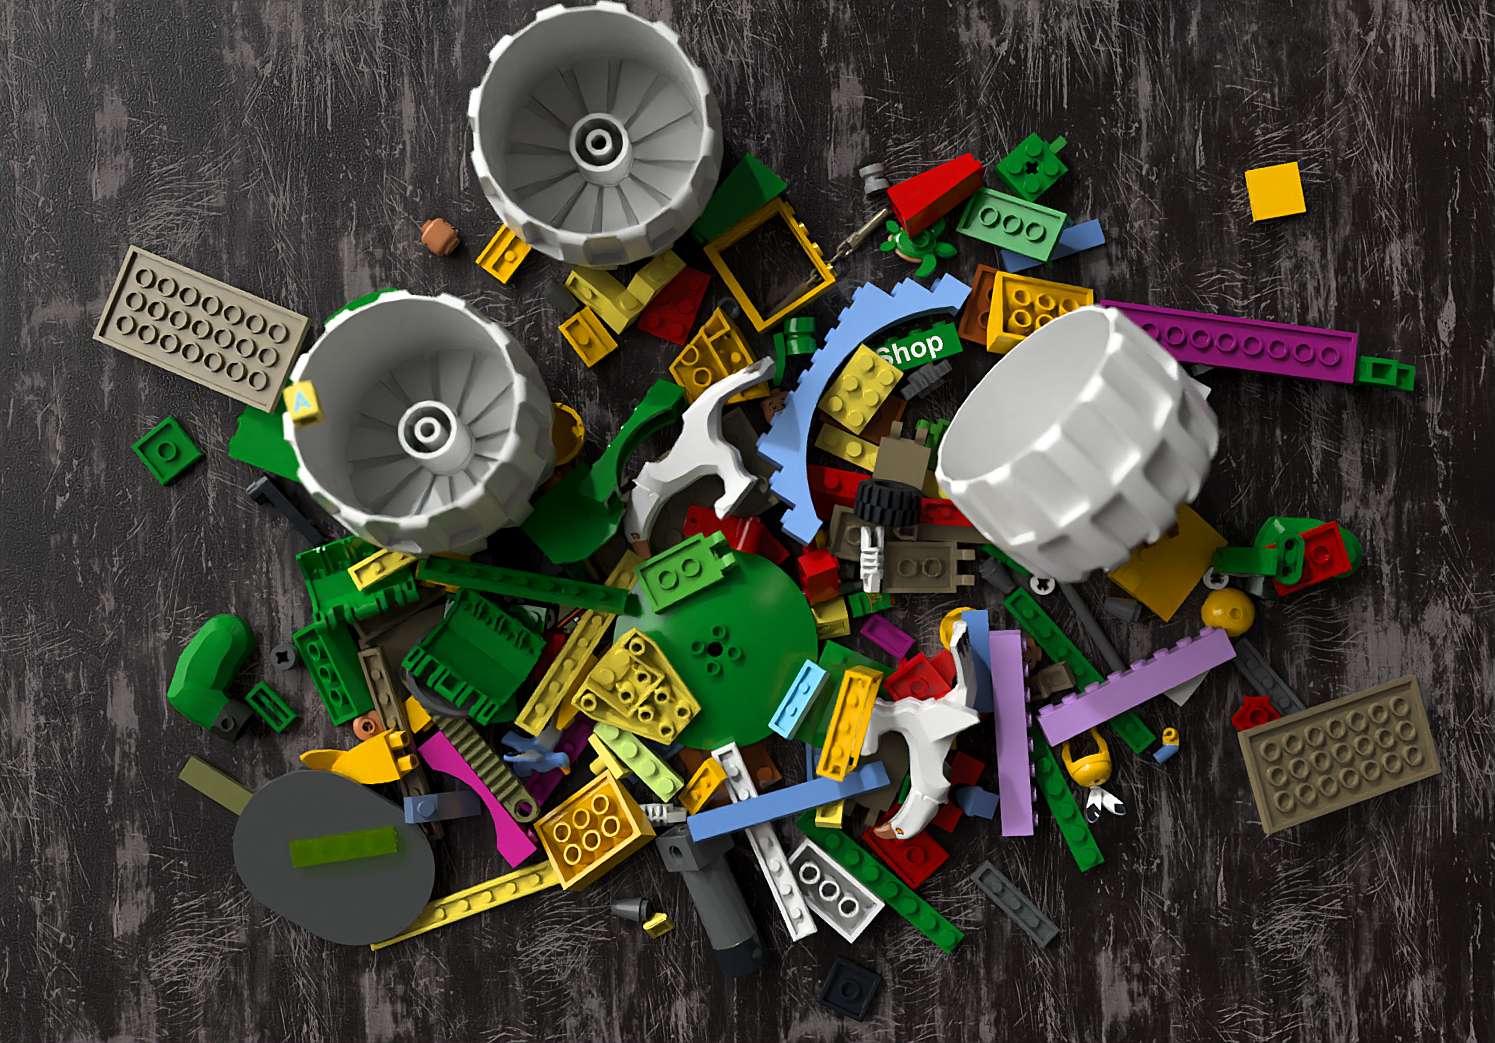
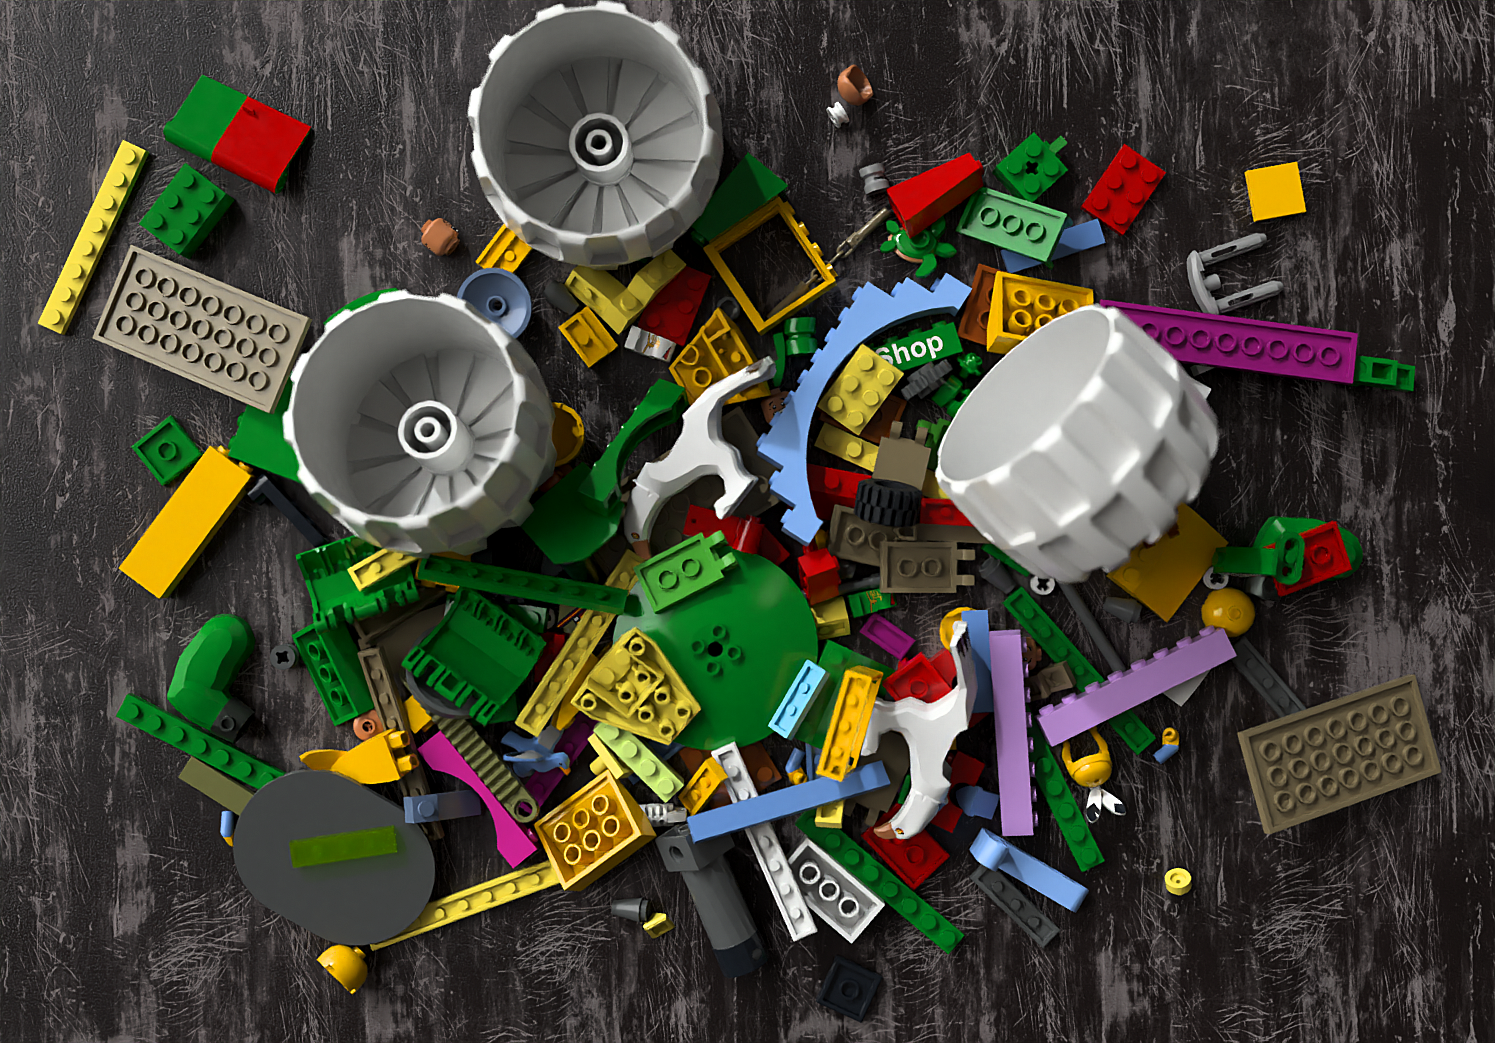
(93, 237): none -> light yellow plate
(186, 211): none -> green brick
(188, 521): none -> yellow brick
(197, 742): none -> green plate
(227, 826): none -> medium blue arm
(237, 134): none -> door
(278, 699): green tile -> none
(304, 405): light yellow brick -> none
(345, 965): none -> yellow cylinder
(498, 284): none -> sand blue dish
(649, 344): none -> white leg
(794, 768): none -> arm
(837, 115): none -> white bush
(854, 86): none -> nougat hair
(872, 558): white hinge -> none
(944, 395): none -> green wheel
(944, 717): white slope -> none
(970, 364): none -> green plant
(998, 853): none -> light blue beam
(1122, 190): none -> red plate
(1178, 881): none -> light yellow tile
(1203, 285): none -> light grey piece
(1254, 713): red animal -> none

